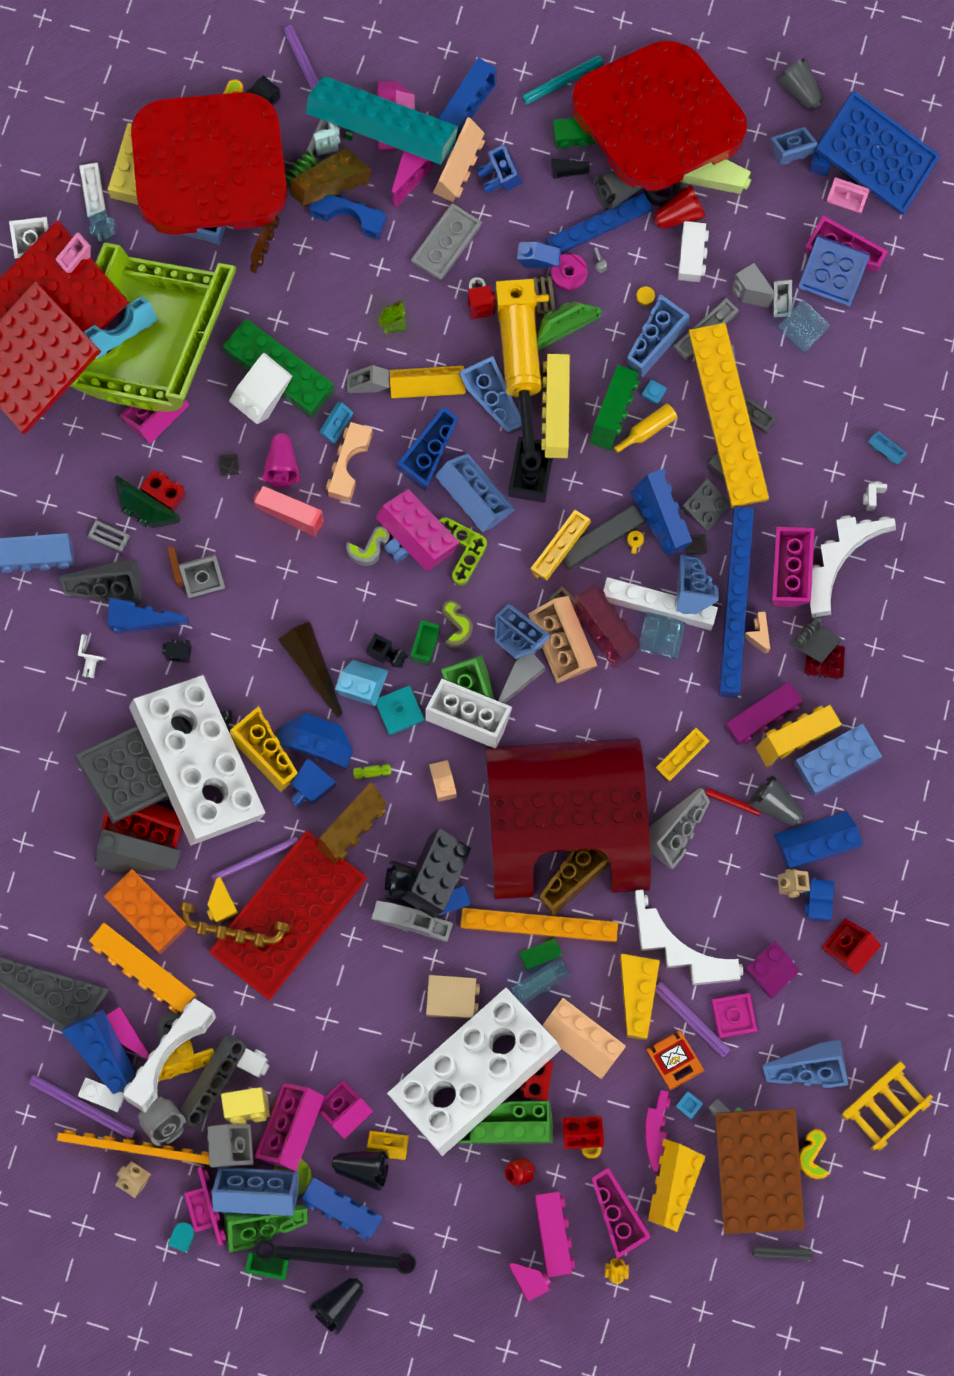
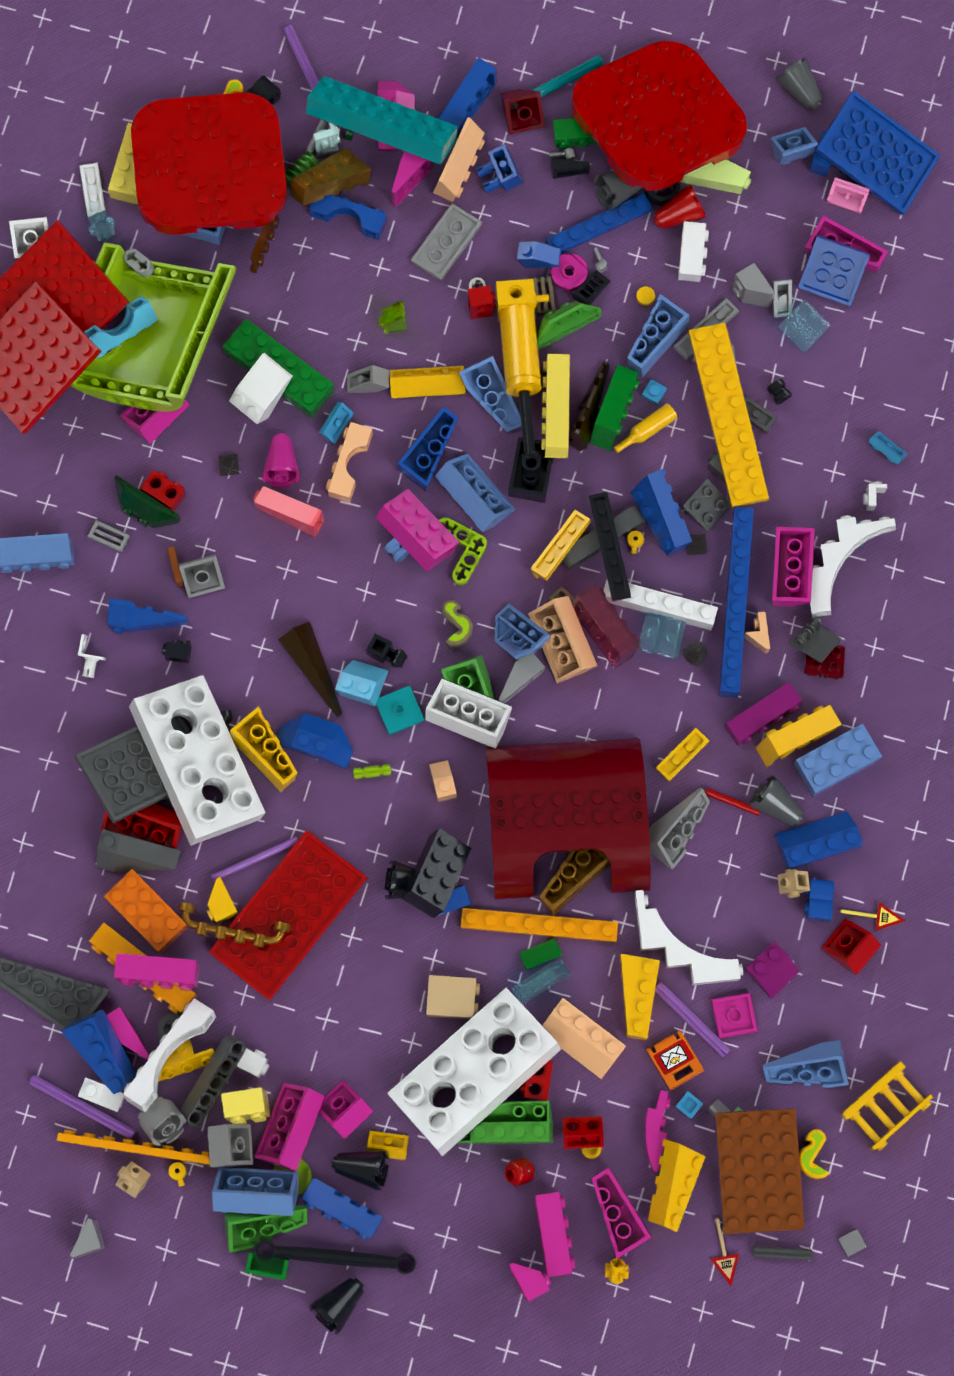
(73, 253): bright pink slope -> none
(89, 1240): none -> light grey slope
(113, 580): dark grey wedge -> none
(136, 265): none -> light grey beam
(156, 971): none -> dark pink brick
(178, 1176): none -> yellow piece
(182, 1237): teal piece -> none
(201, 1208): dark pink bracket -> none
(311, 784): blue torso -> none
(352, 824): pearl gold slope -> none
(371, 553): light grey animal -> none
(411, 920): light grey slope -> none
(425, 643): green panel -> none
(522, 110): none -> dark red slope
(568, 154): none -> light grey hand
(579, 297): none -> black slope
(583, 426): none -> dark brown wedge
(609, 546): none -> black plate
(694, 586): medium blue wedge -> none
(695, 653): none -> clear smoke piece
(725, 1264): none -> piece
(779, 391): none -> black wheel
(852, 1242): none -> light grey slope
(884, 916): none -> piece

